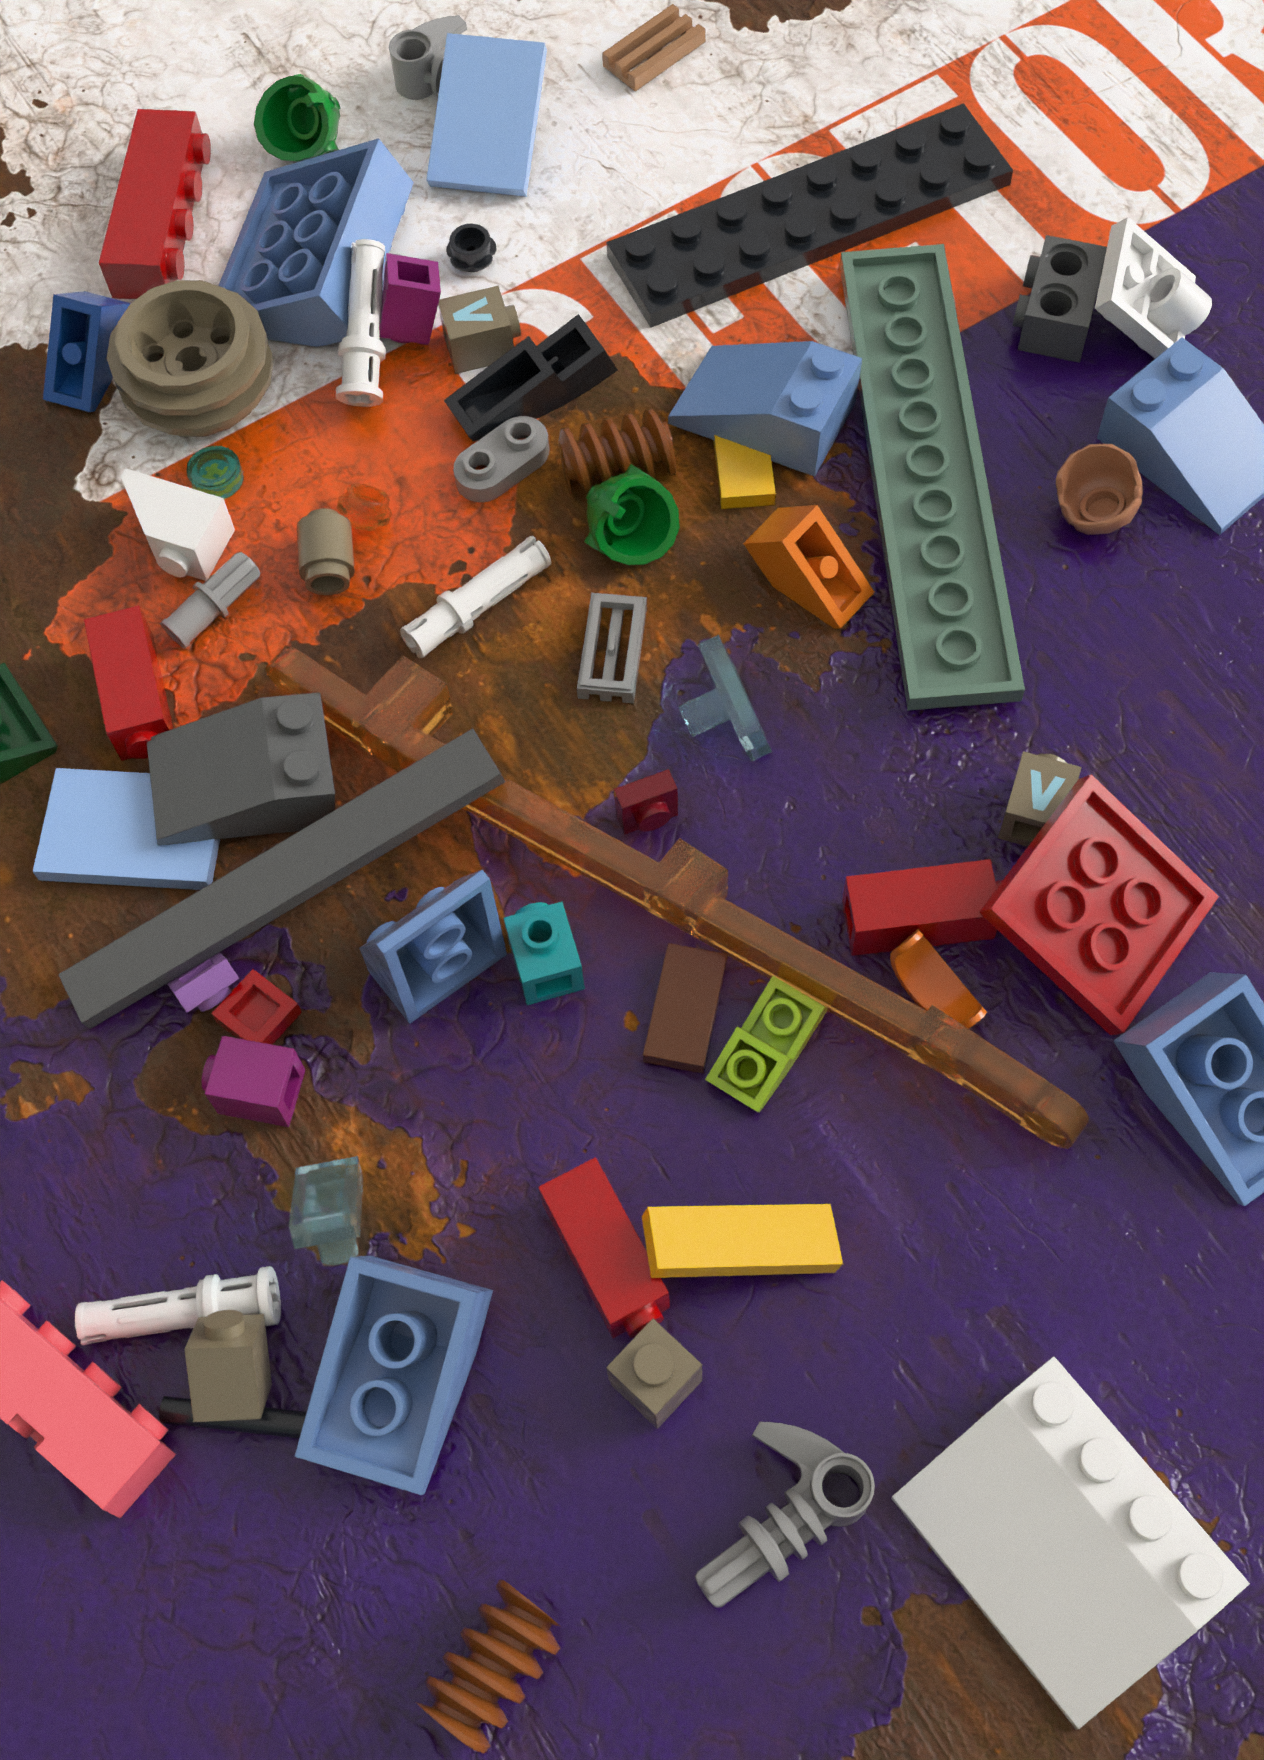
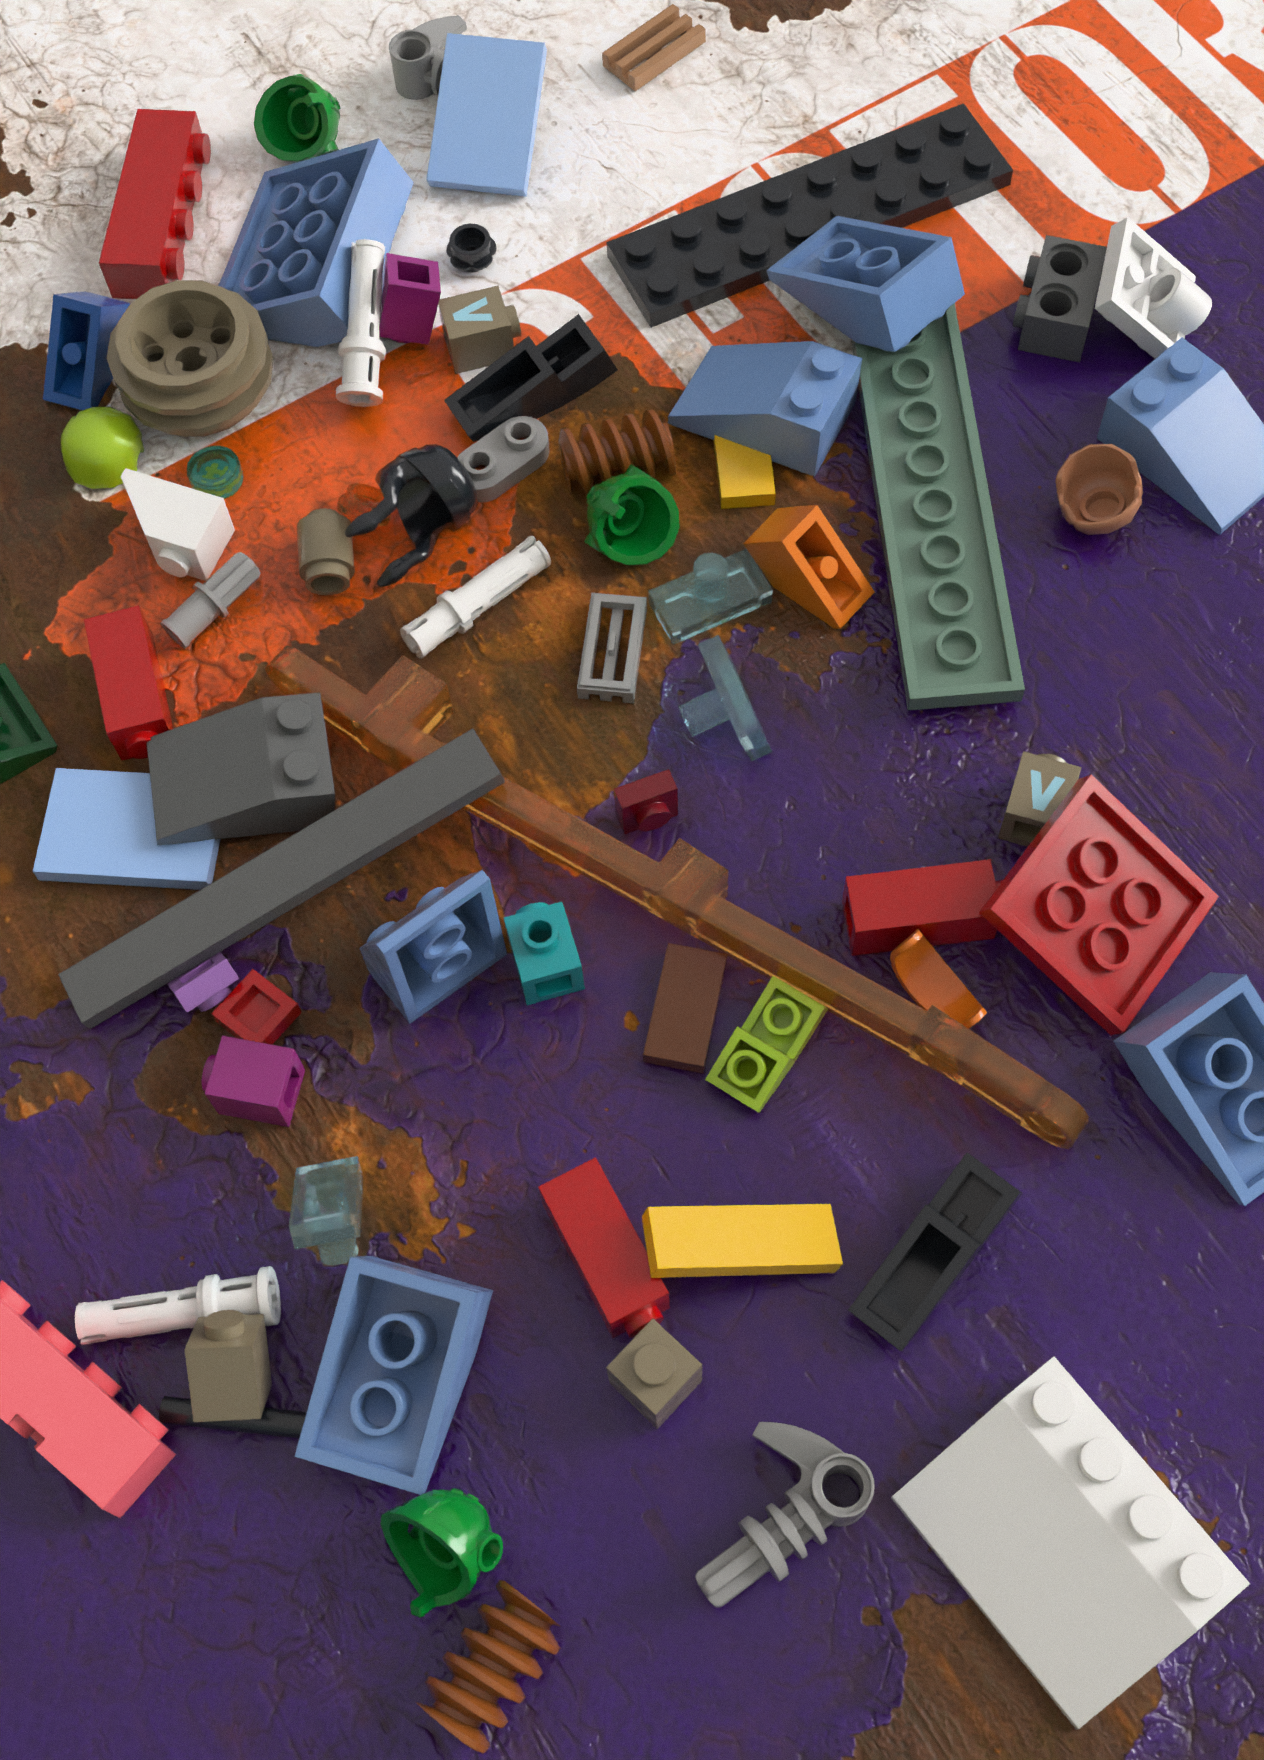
(100, 446): none -> lime hair
(430, 495): none -> black hair
(444, 1548): none -> green helmet
(710, 595): none -> clear light blue tile
(872, 279): none -> medium blue slope
(935, 1251): none -> black slope

